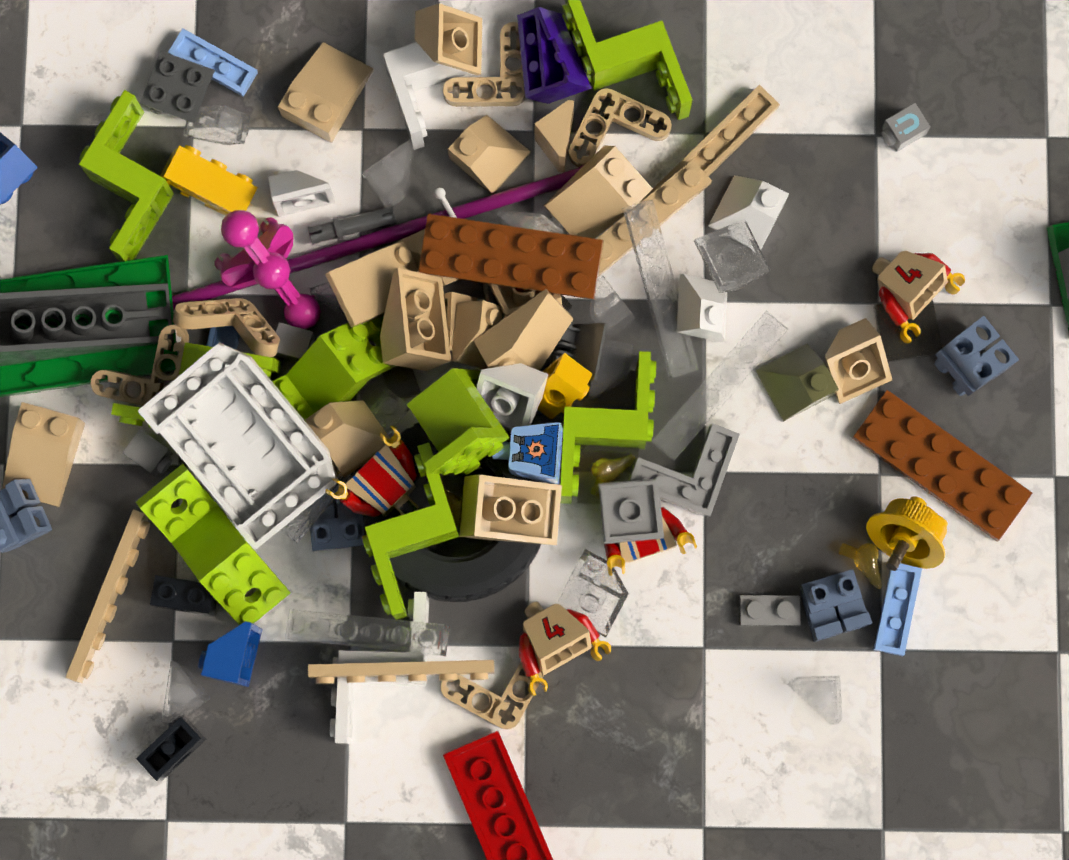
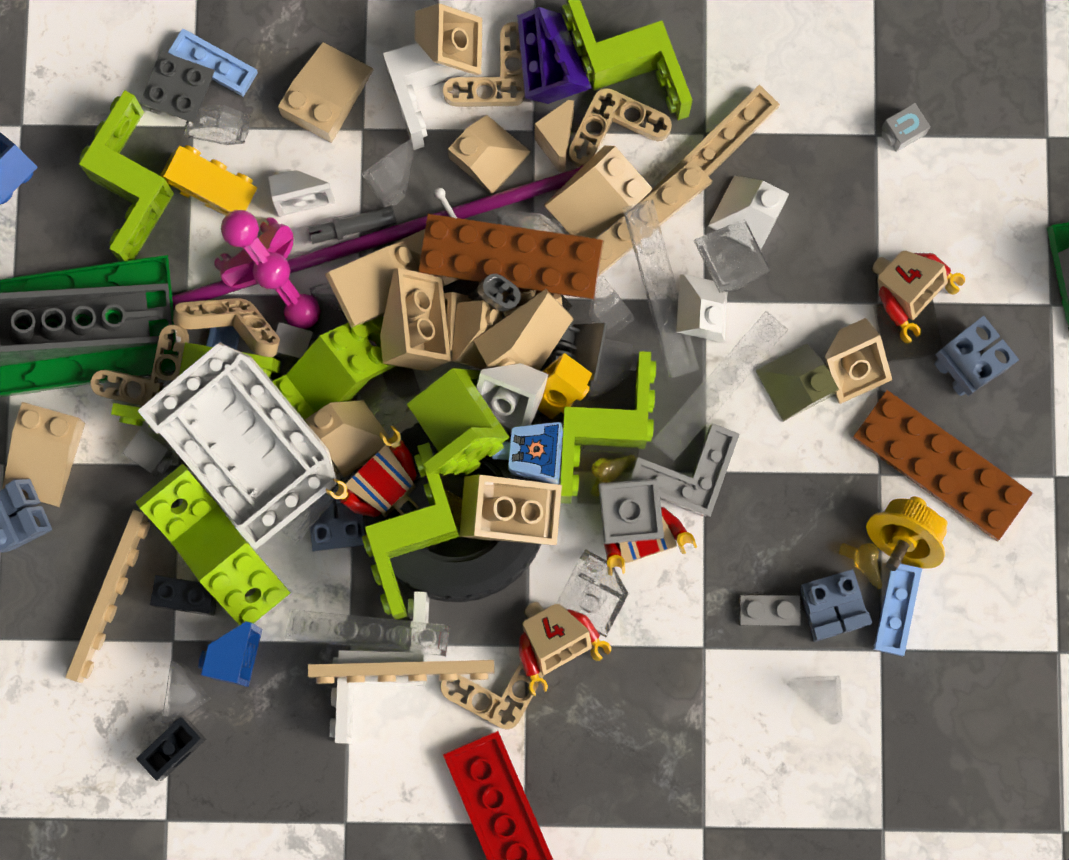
(491, 290): none -> dark grey piece

